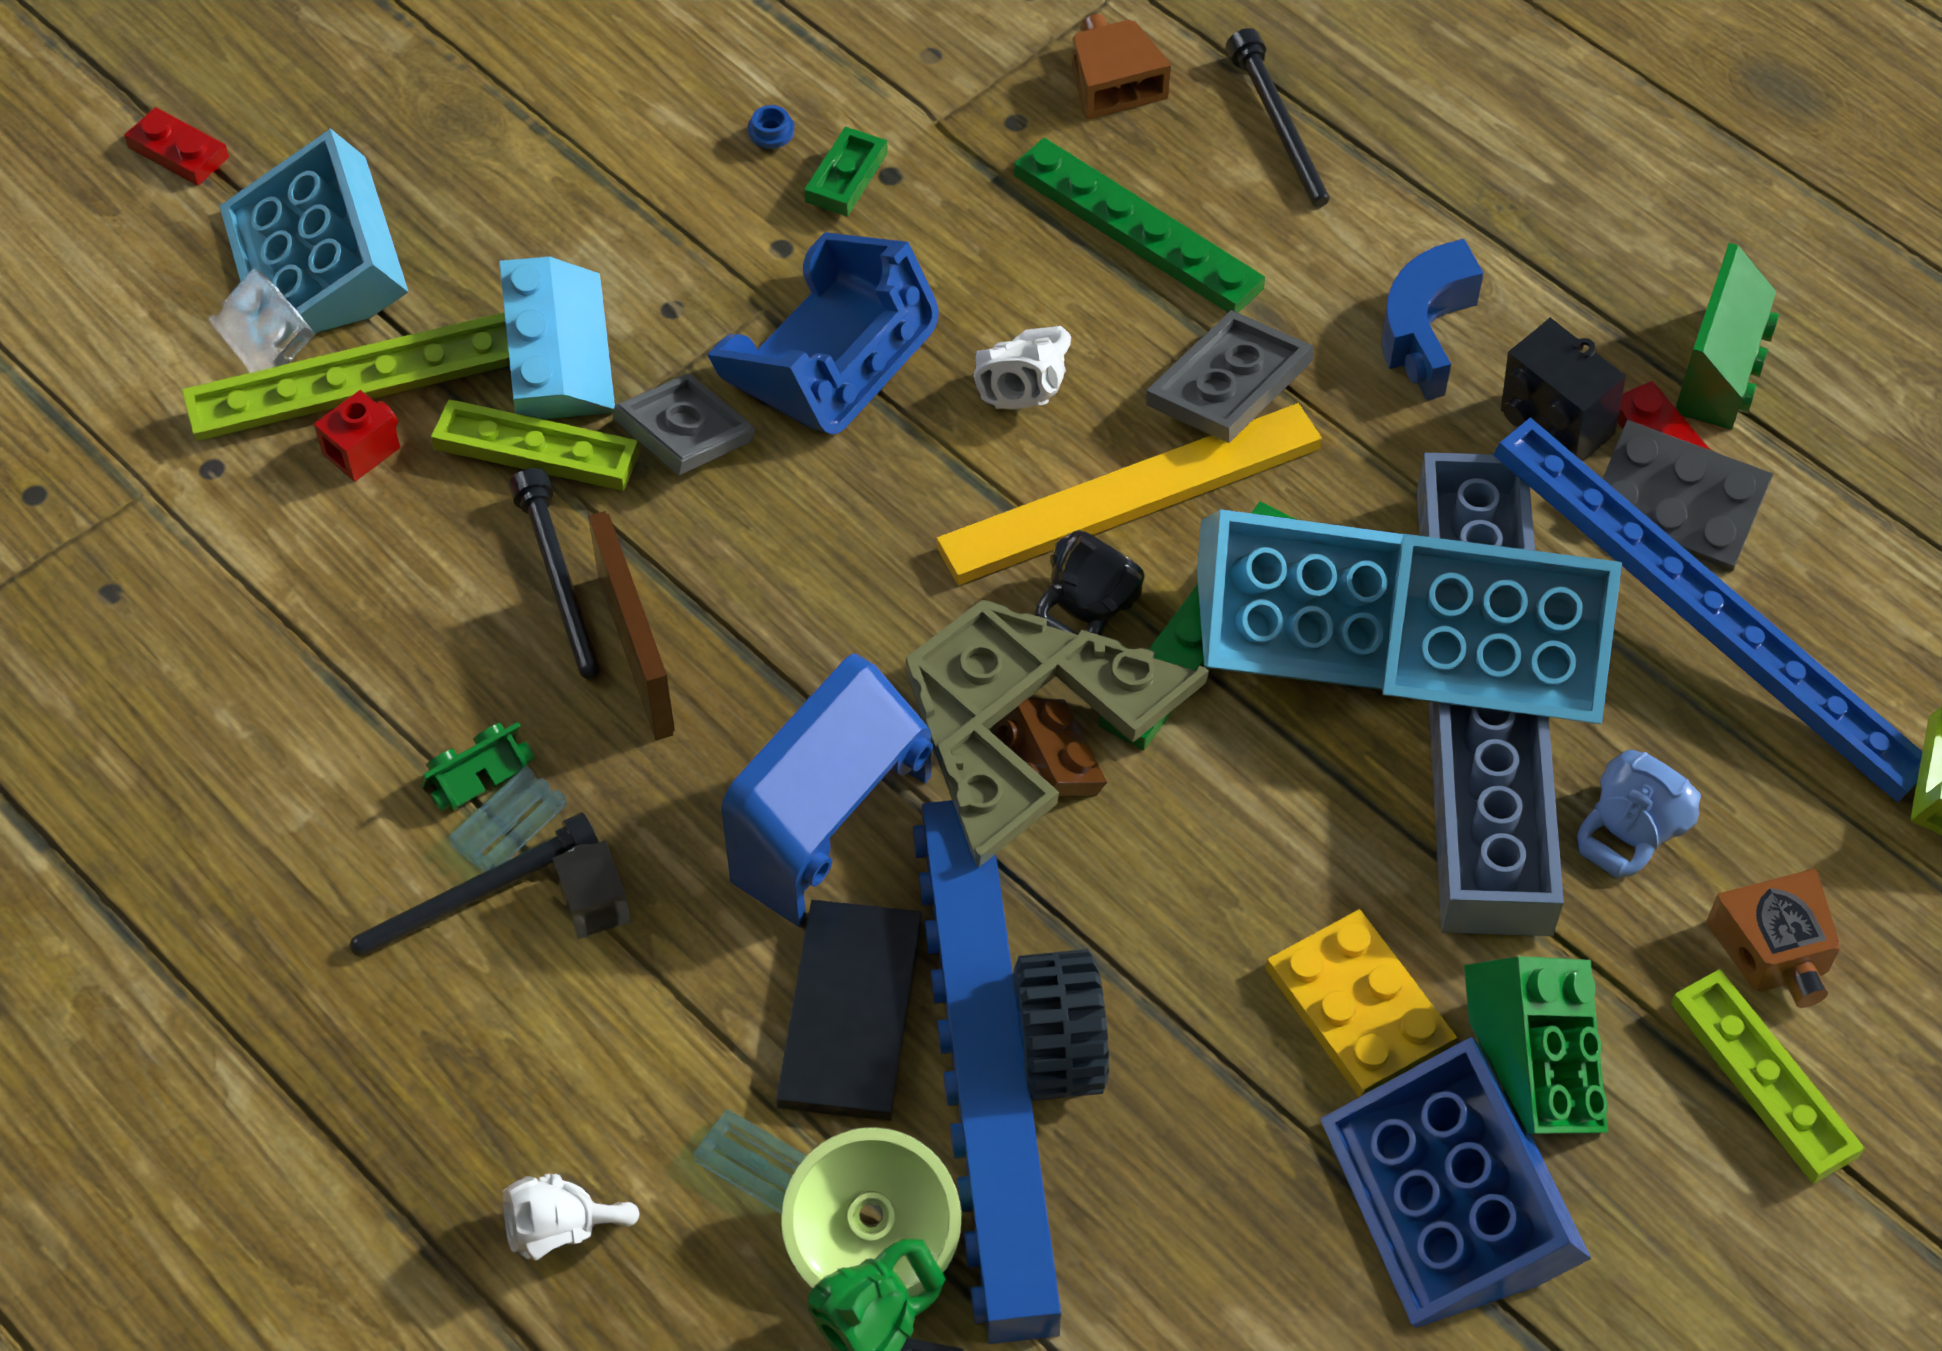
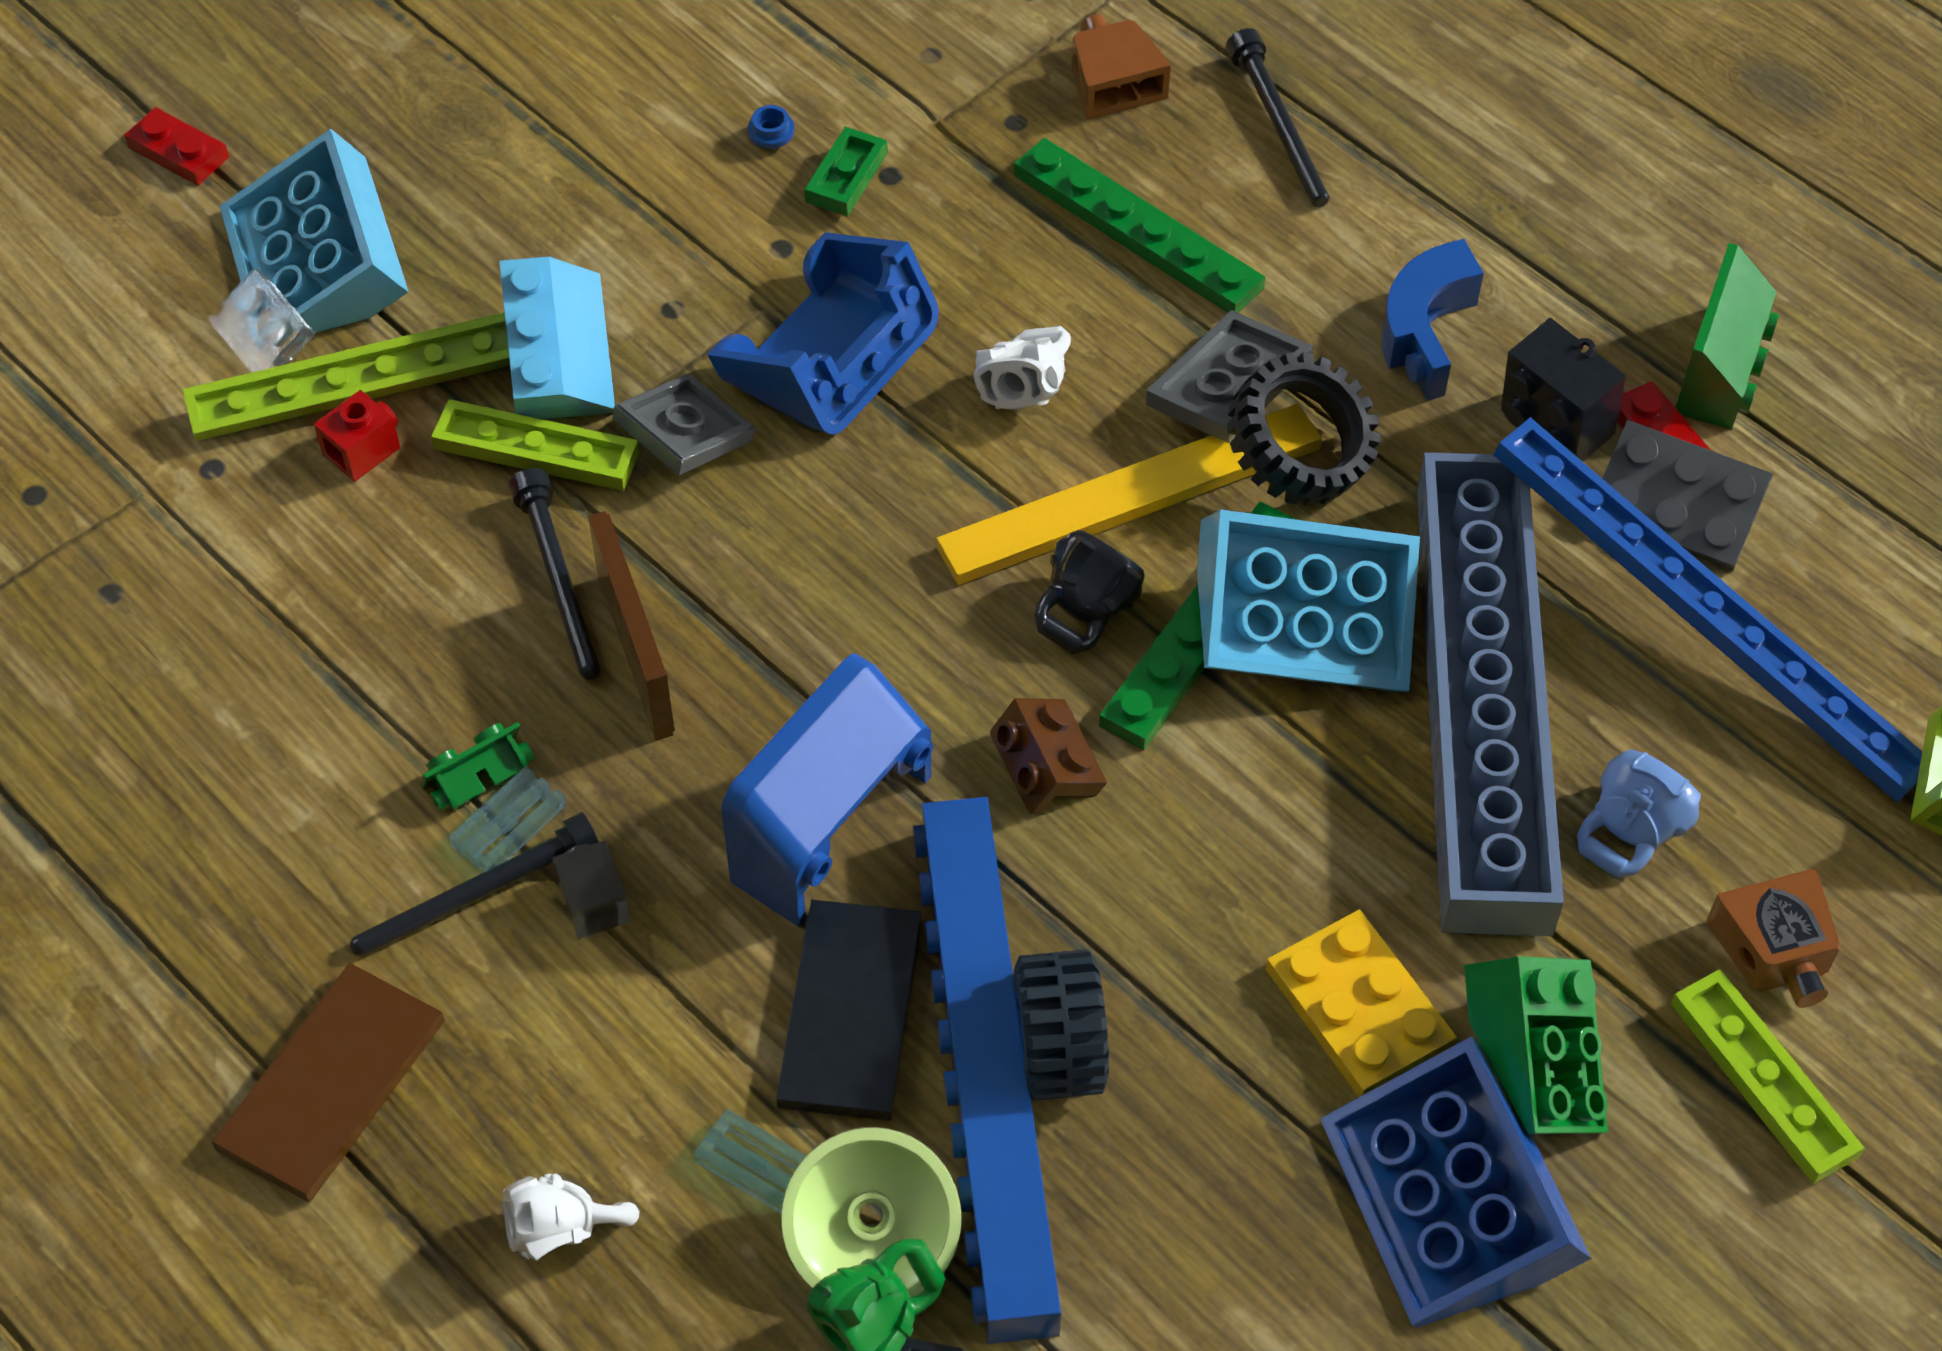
(328, 1082): none -> reddish brown tile
(991, 665): olive wing -> none
(1339, 402): none -> black tyre
(1501, 628): medium azure slope -> none

